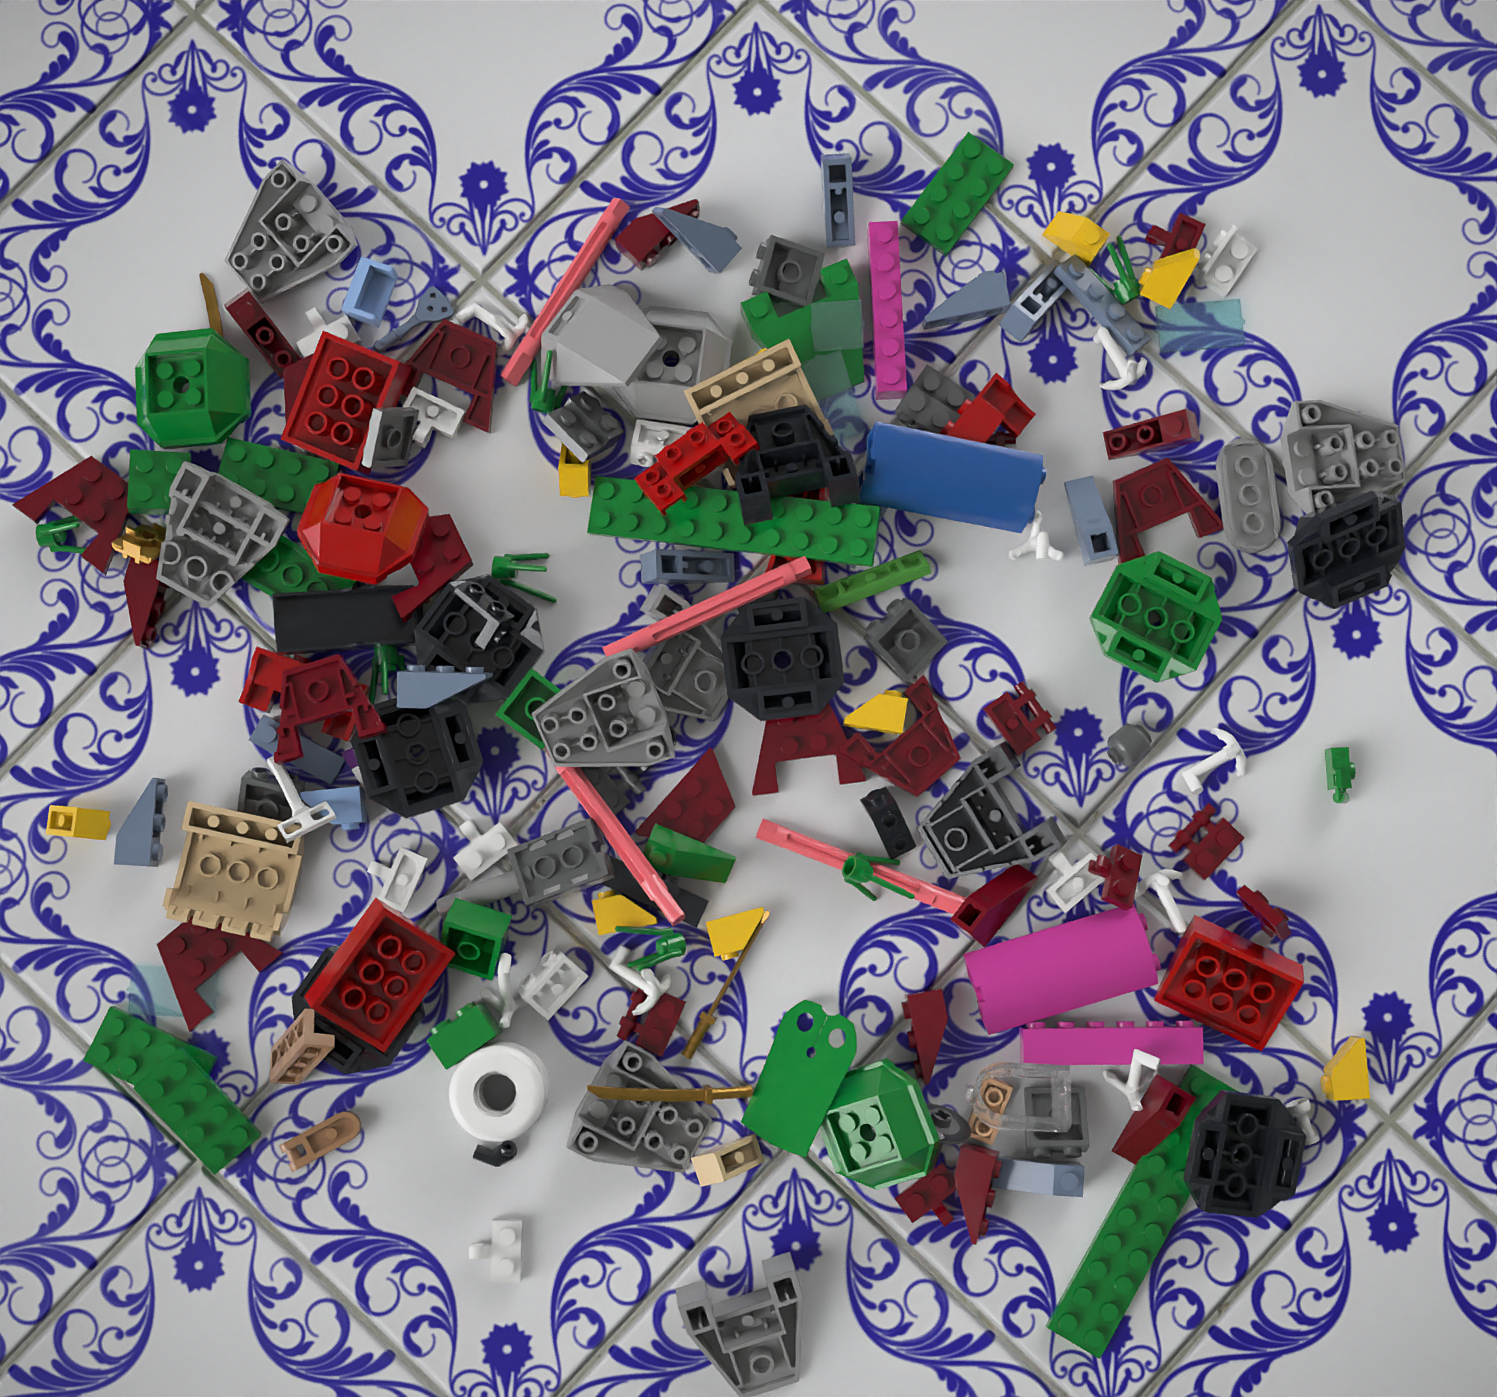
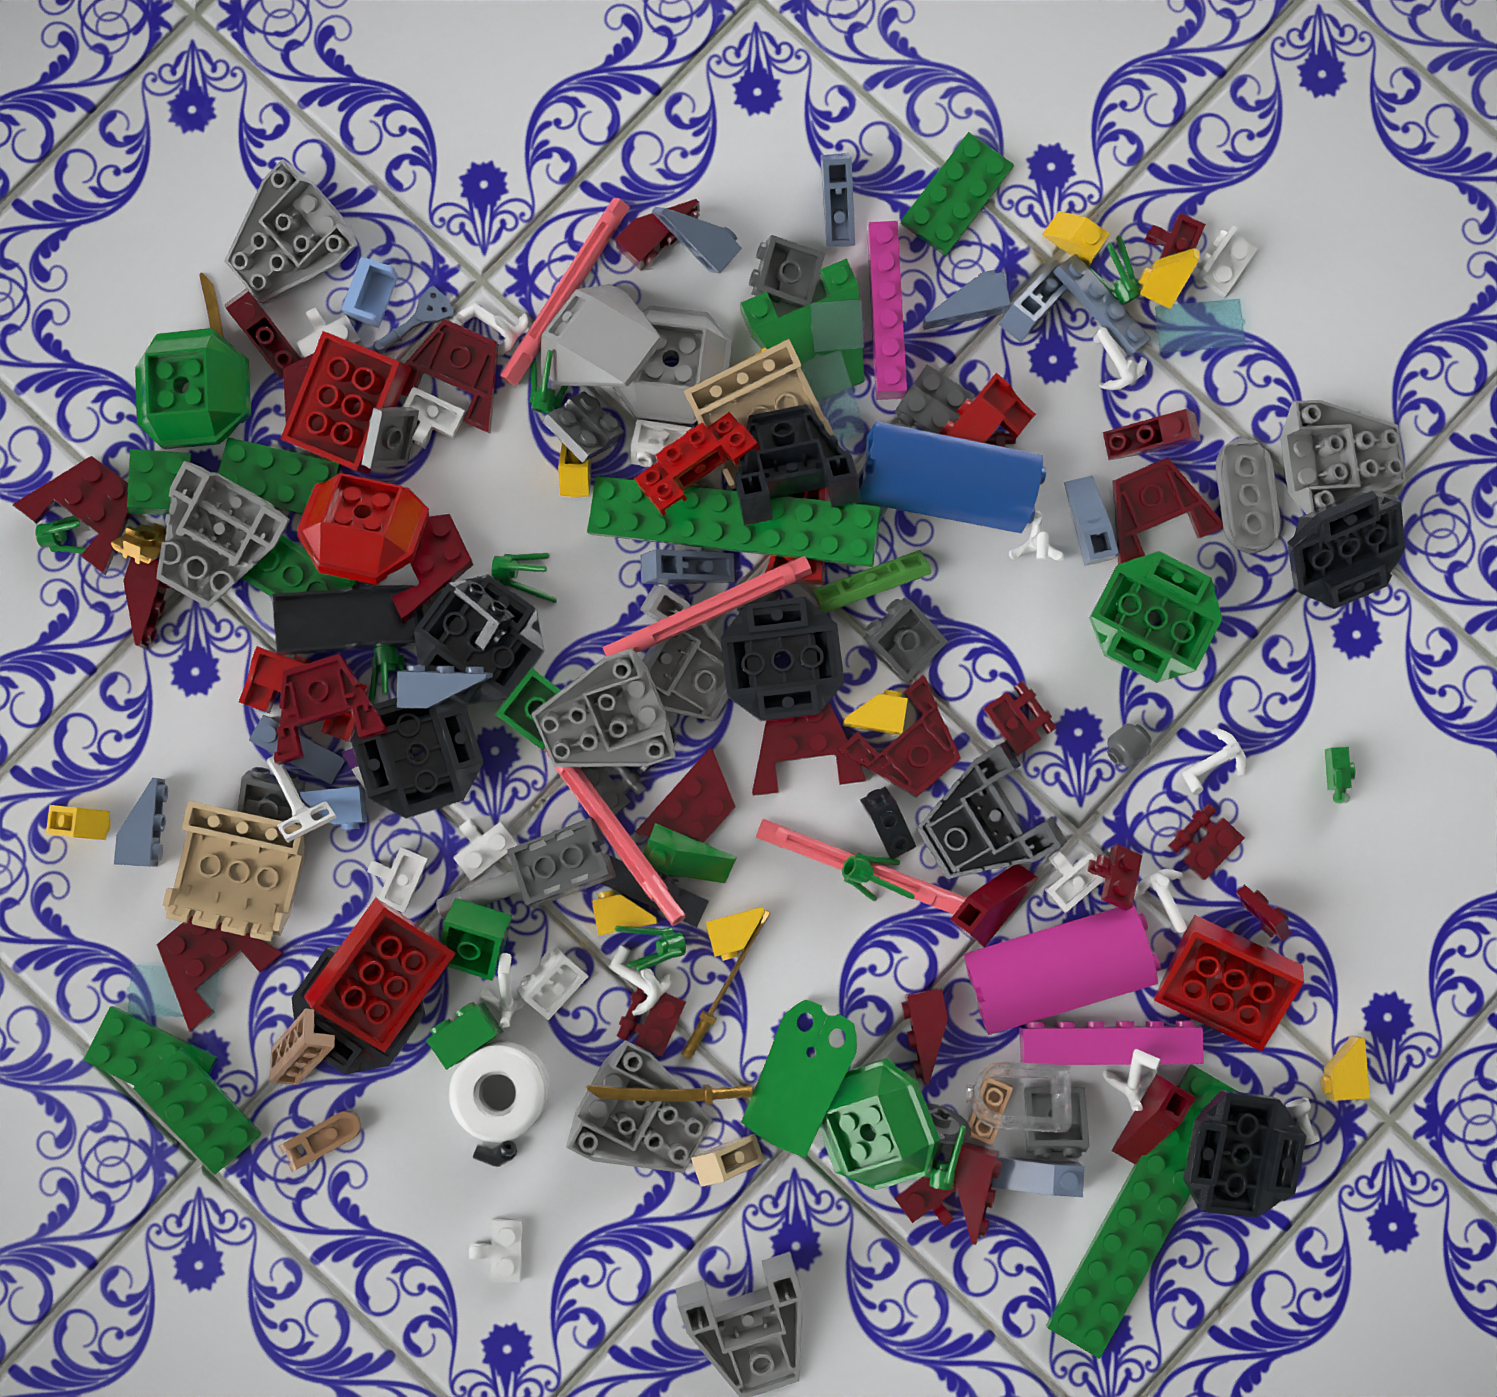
(943, 1172): none -> green plant

